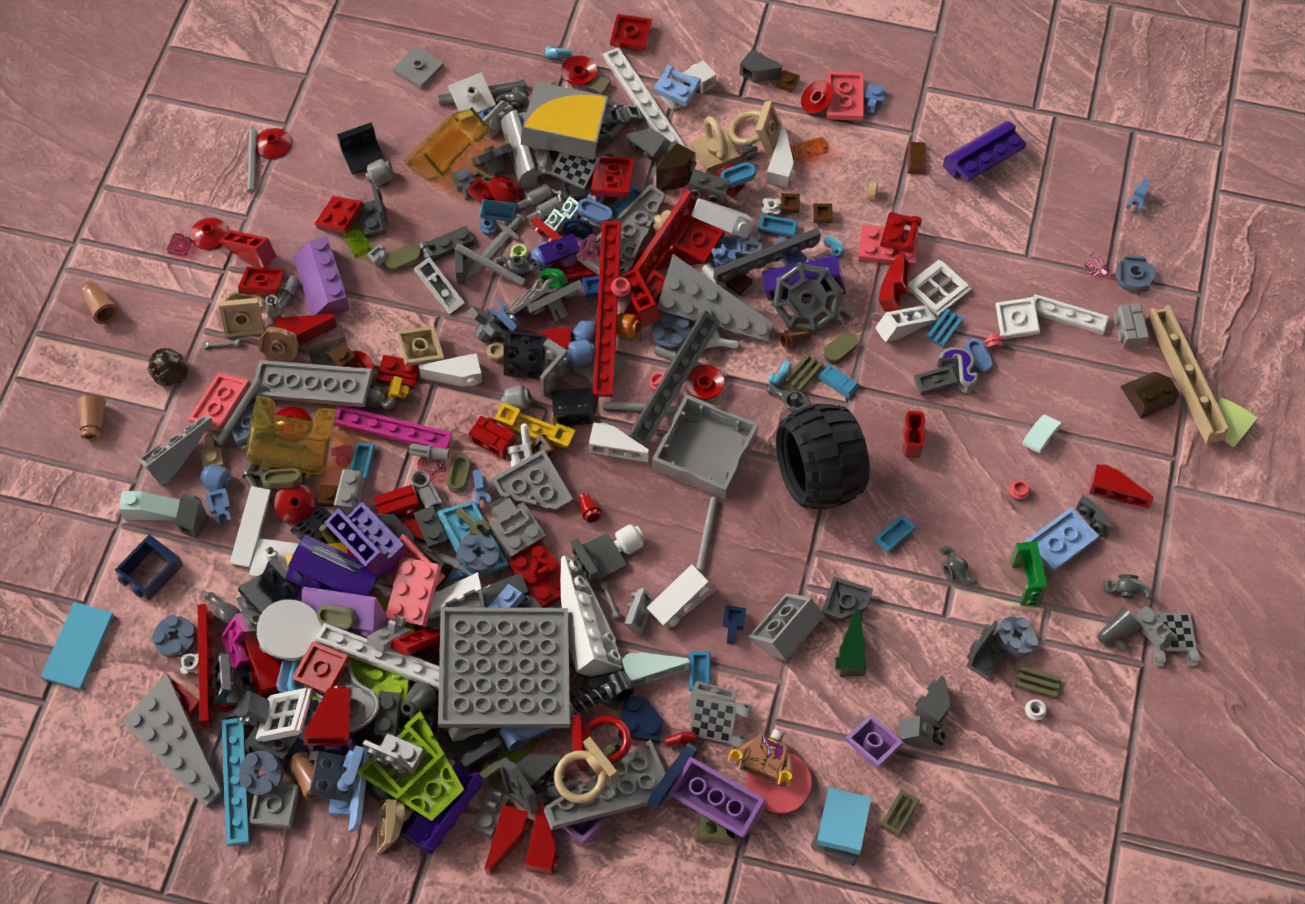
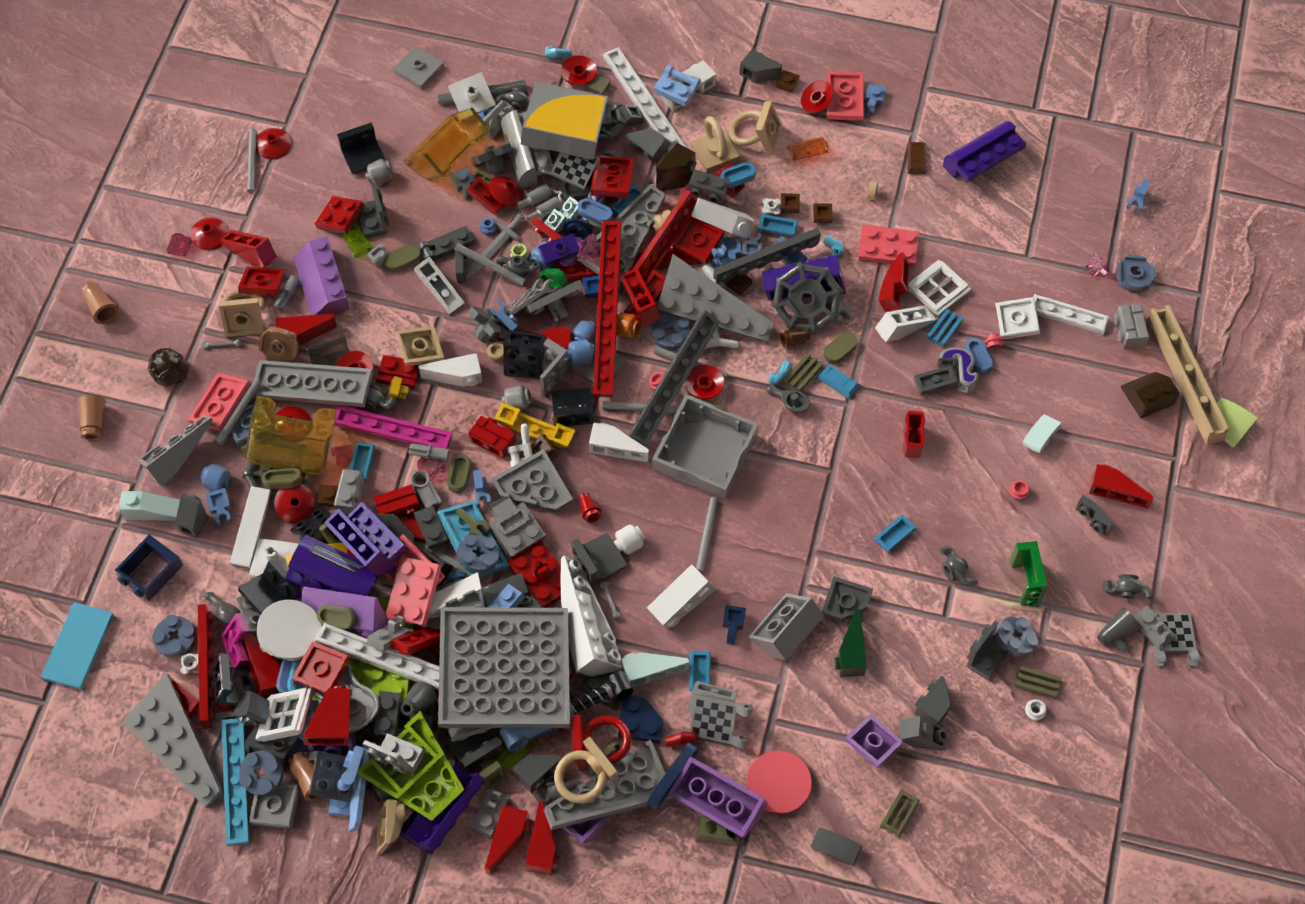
(212, 454): tan plate -> none
(273, 309): light grey pin -> none
(342, 355): reddish brown plate -> none
(498, 210): dark azure tile -> none
(517, 786): dark grey plate -> none
(620, 287): coral plate -> none
(631, 32): red plate -> none
(638, 610): light grey plate -> none
(749, 152): dark grey plate -> none
(765, 758): nougat torso -> none
(781, 166): white slope -> none
(822, 456): black tyre -> none
(844, 821): medium azure tile -> none
(894, 231): red plate -> none
(1063, 539): light blue plate -> none

